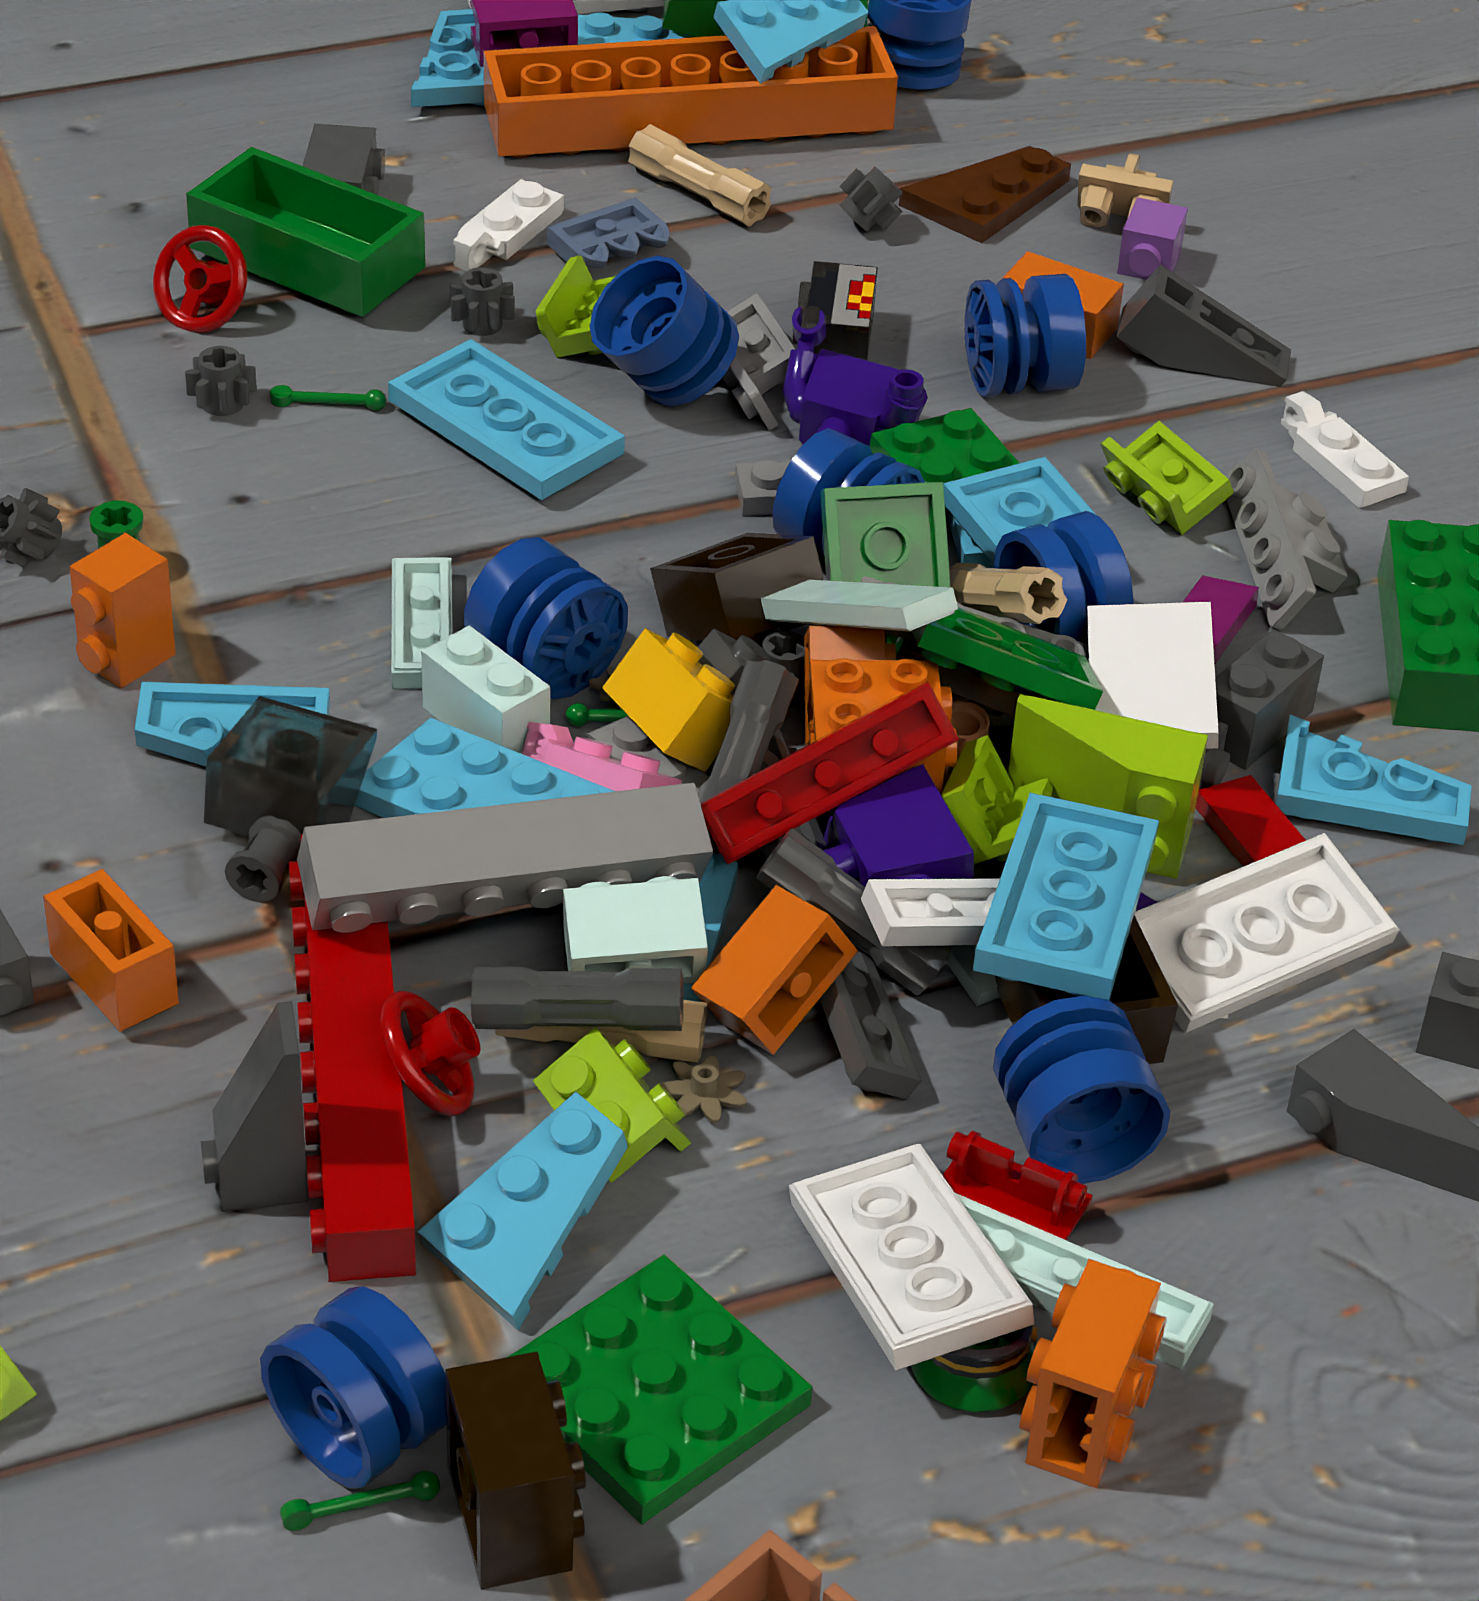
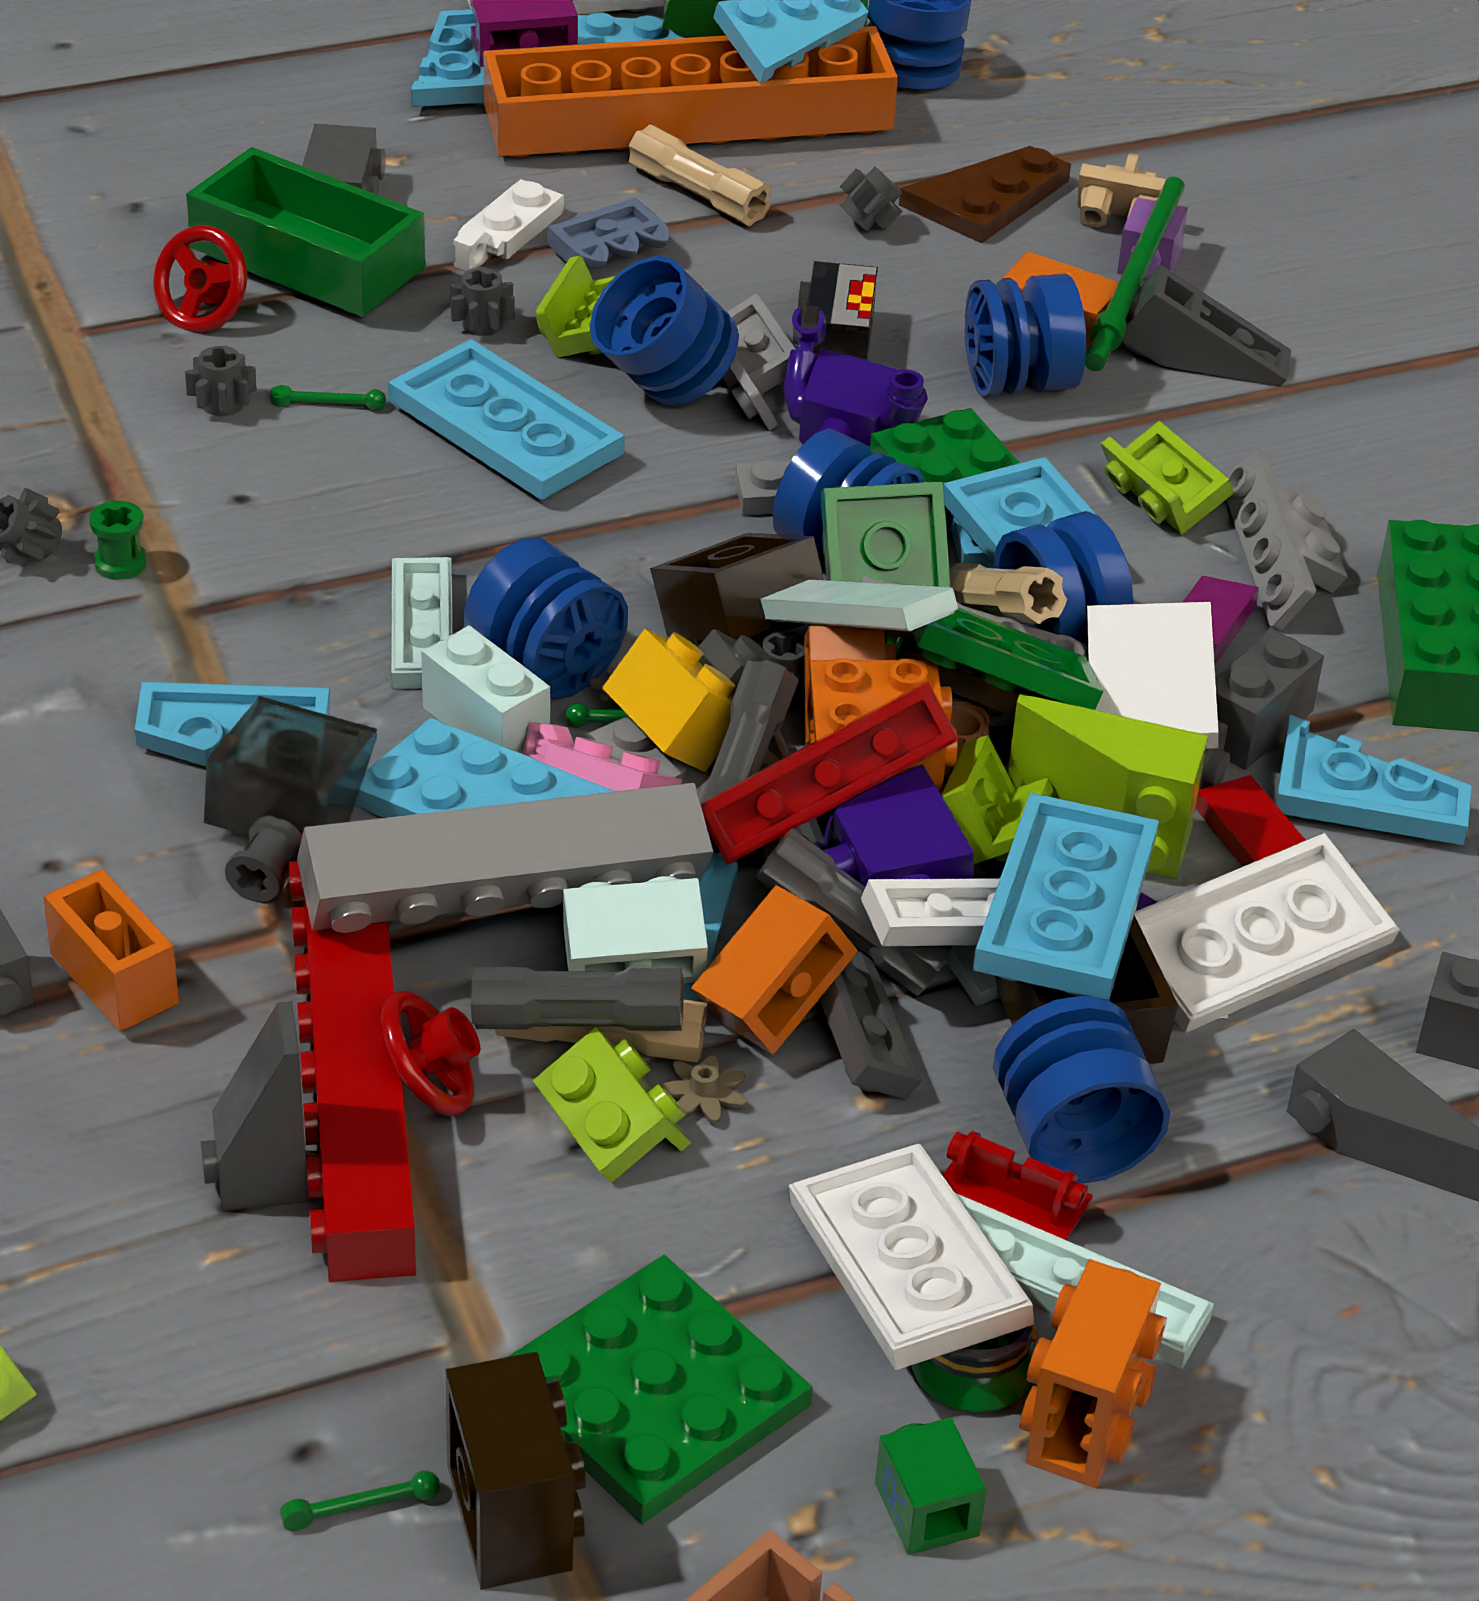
(122, 610): orange brick -> none
(355, 1386): blue wheel -> none
(520, 1210): medium azure wing -> none
(929, 1485): none -> green brick
(1111, 325): none -> green bar
(1341, 453): white hinge -> none

